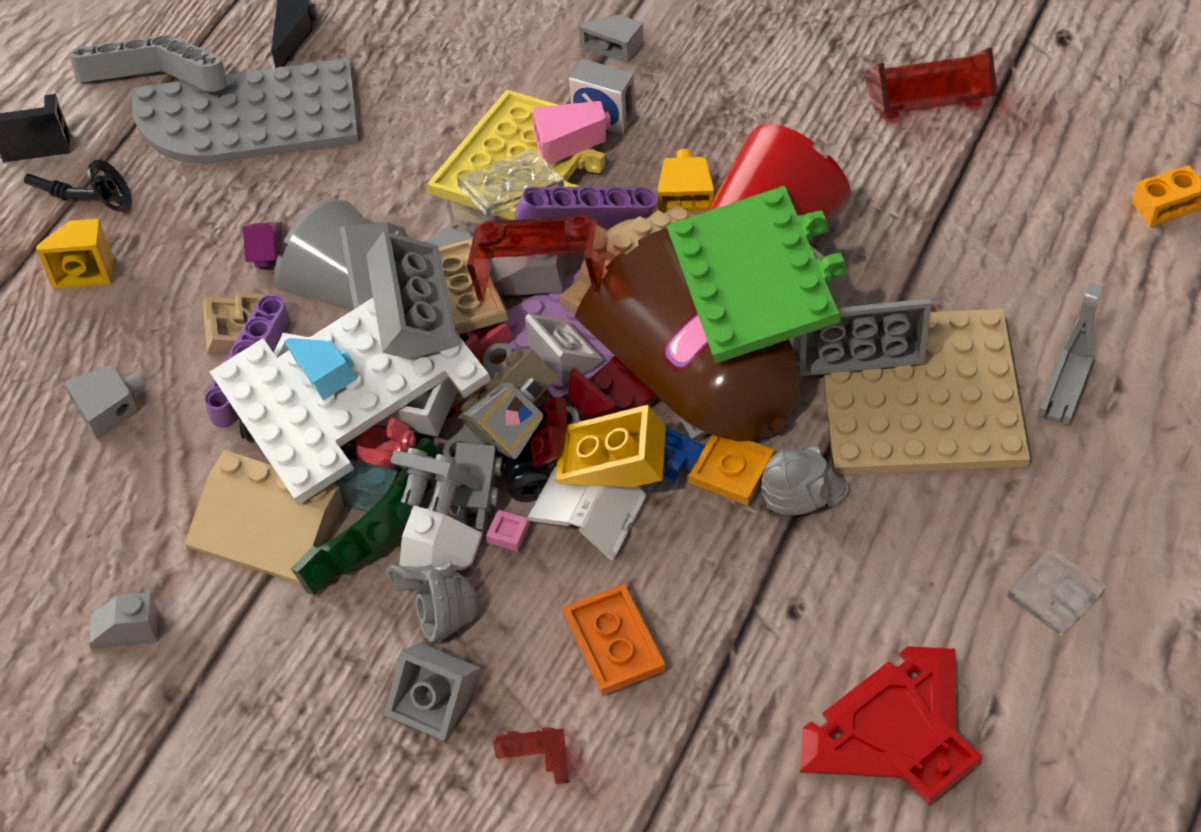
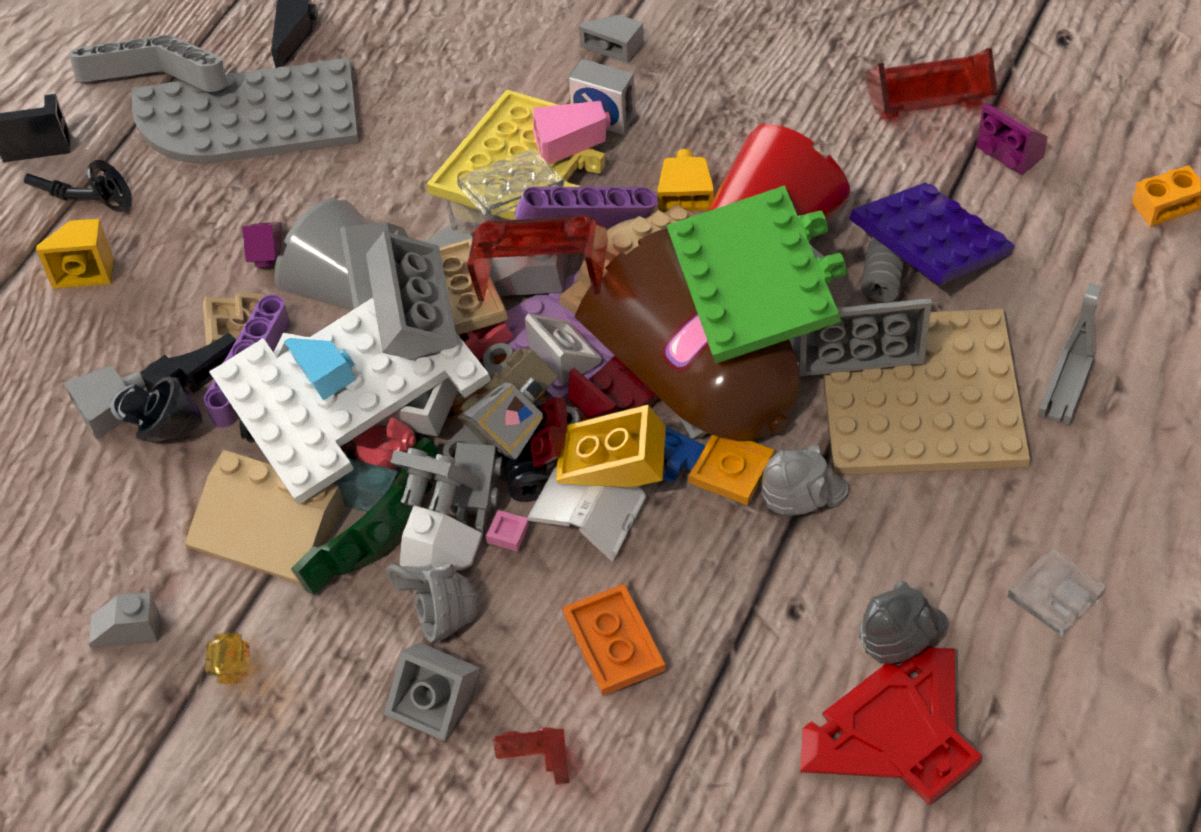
(160, 414): none -> black head
(191, 368): none -> black slope
(227, 657): none -> clear yellow head
(881, 273): none -> light grey piece
(900, 625): none -> dark grey head
(932, 232): none -> dark purple plate
(1010, 139): none -> magenta slope

